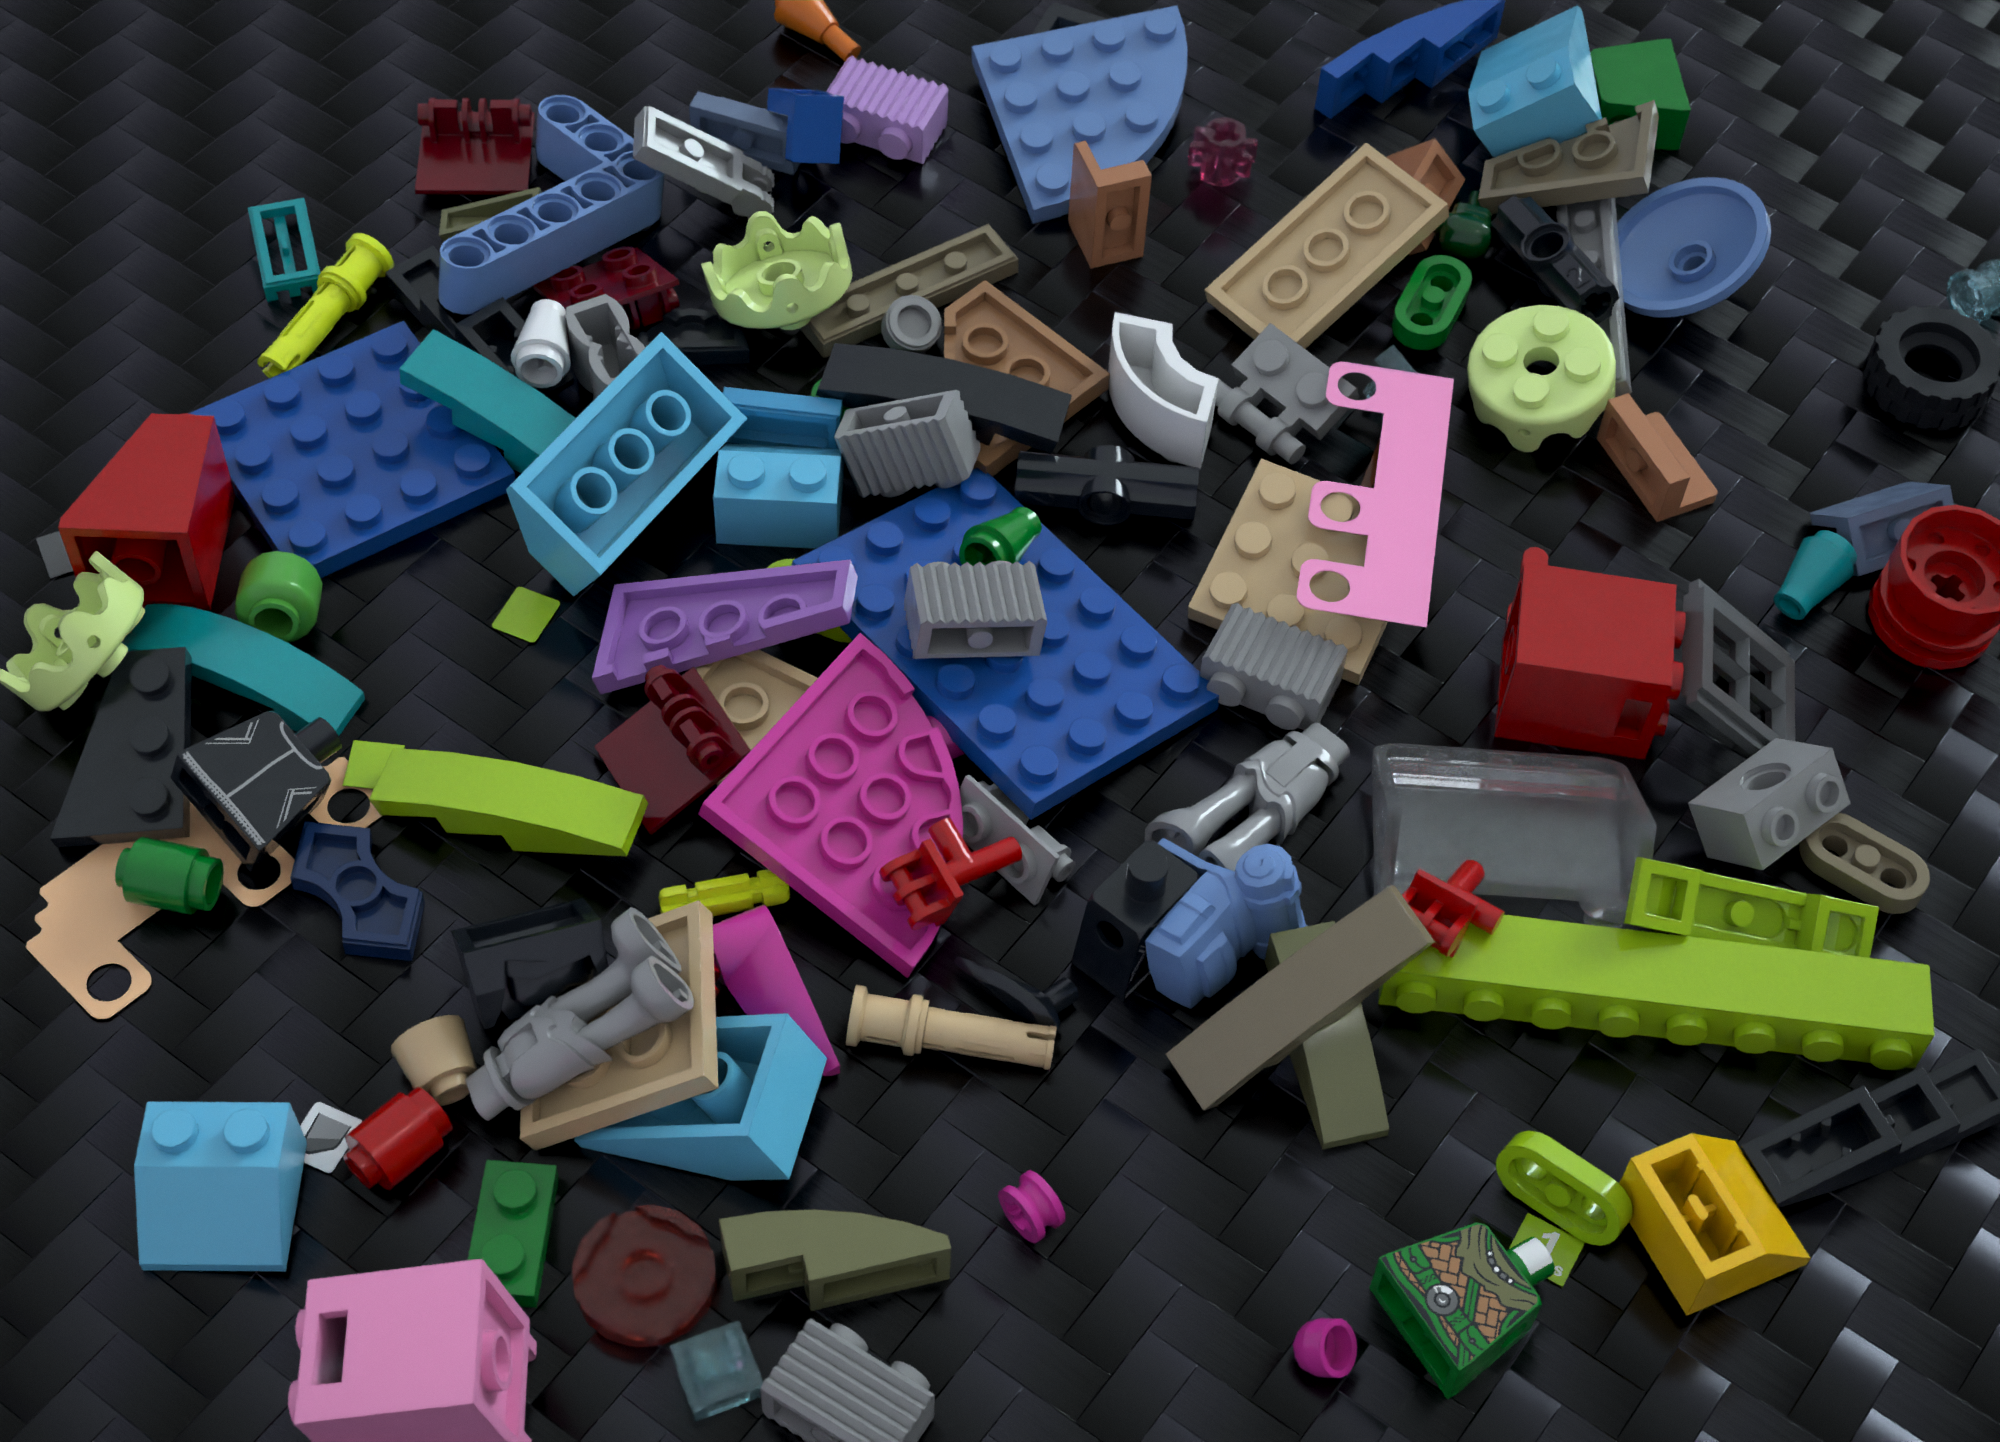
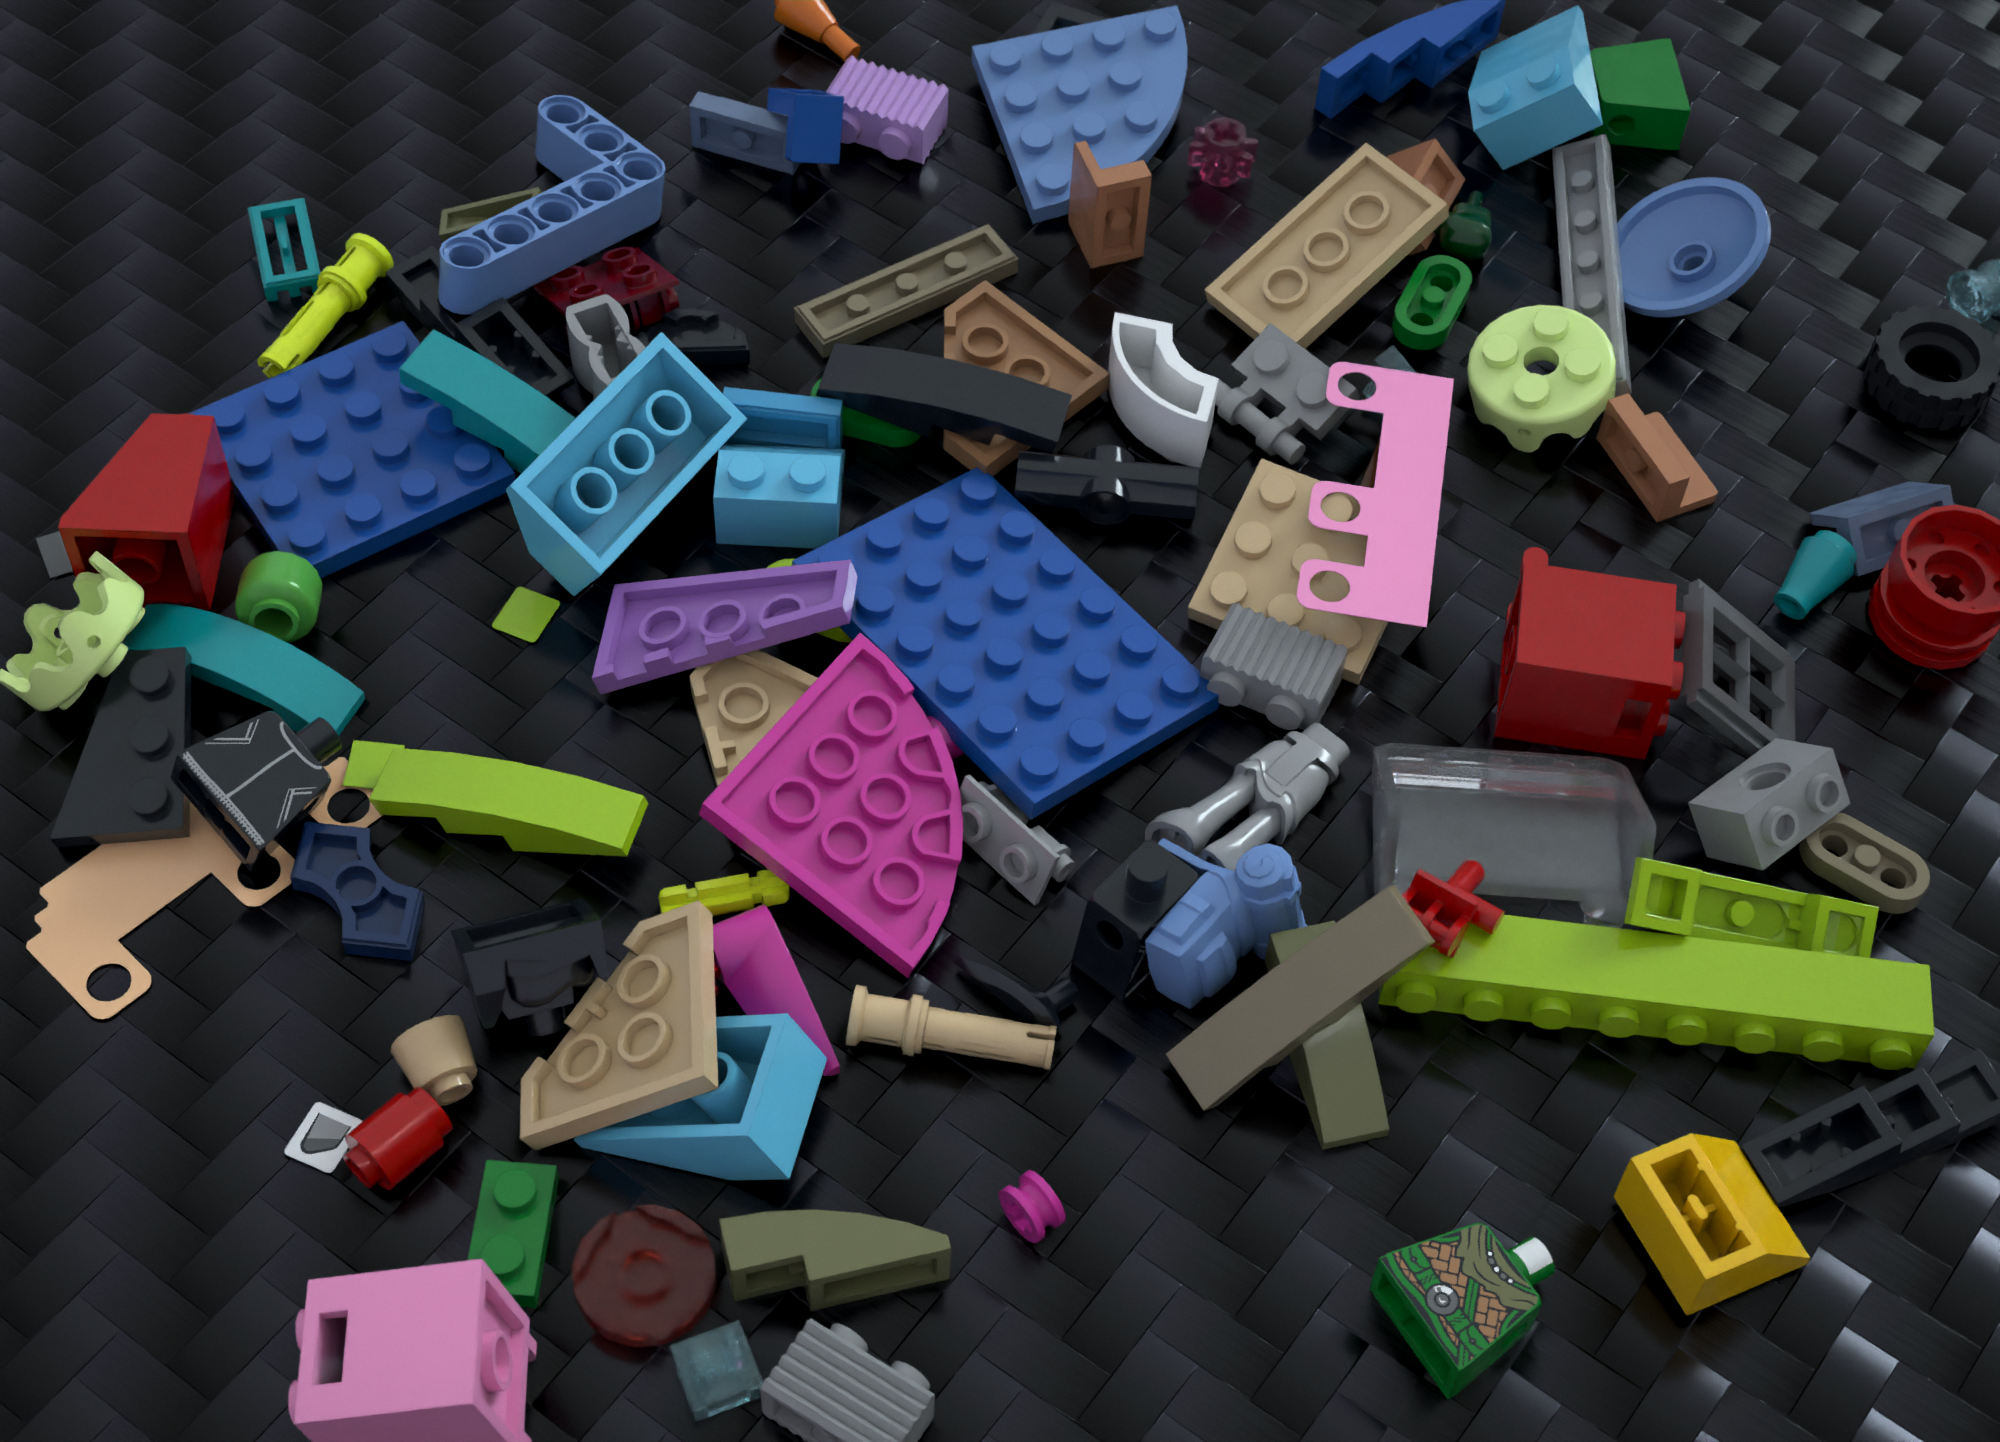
(169, 876): green brick -> none
(217, 1185): medium azure slope -> none
(474, 149): dark red hinge -> none
(542, 347): white cone -> none
(557, 1043): light grey piece -> none
(673, 745): dark red hinge -> none
(702, 162): light grey hinge -> none
(779, 281): yellowish green plate -> none
(908, 444): light grey brick -> none
(911, 324): light grey tile -> none
(931, 885): red arm -> none
(974, 610): light grey brick -> none
(1000, 538): green cone -> none
(1326, 1347): dark pink hinge -> none
(1554, 259): black piece -> none
(1560, 1244): lime sticker -> none
(1564, 1188): lime plate -> none
(1590, 167): dark tan wing -> none

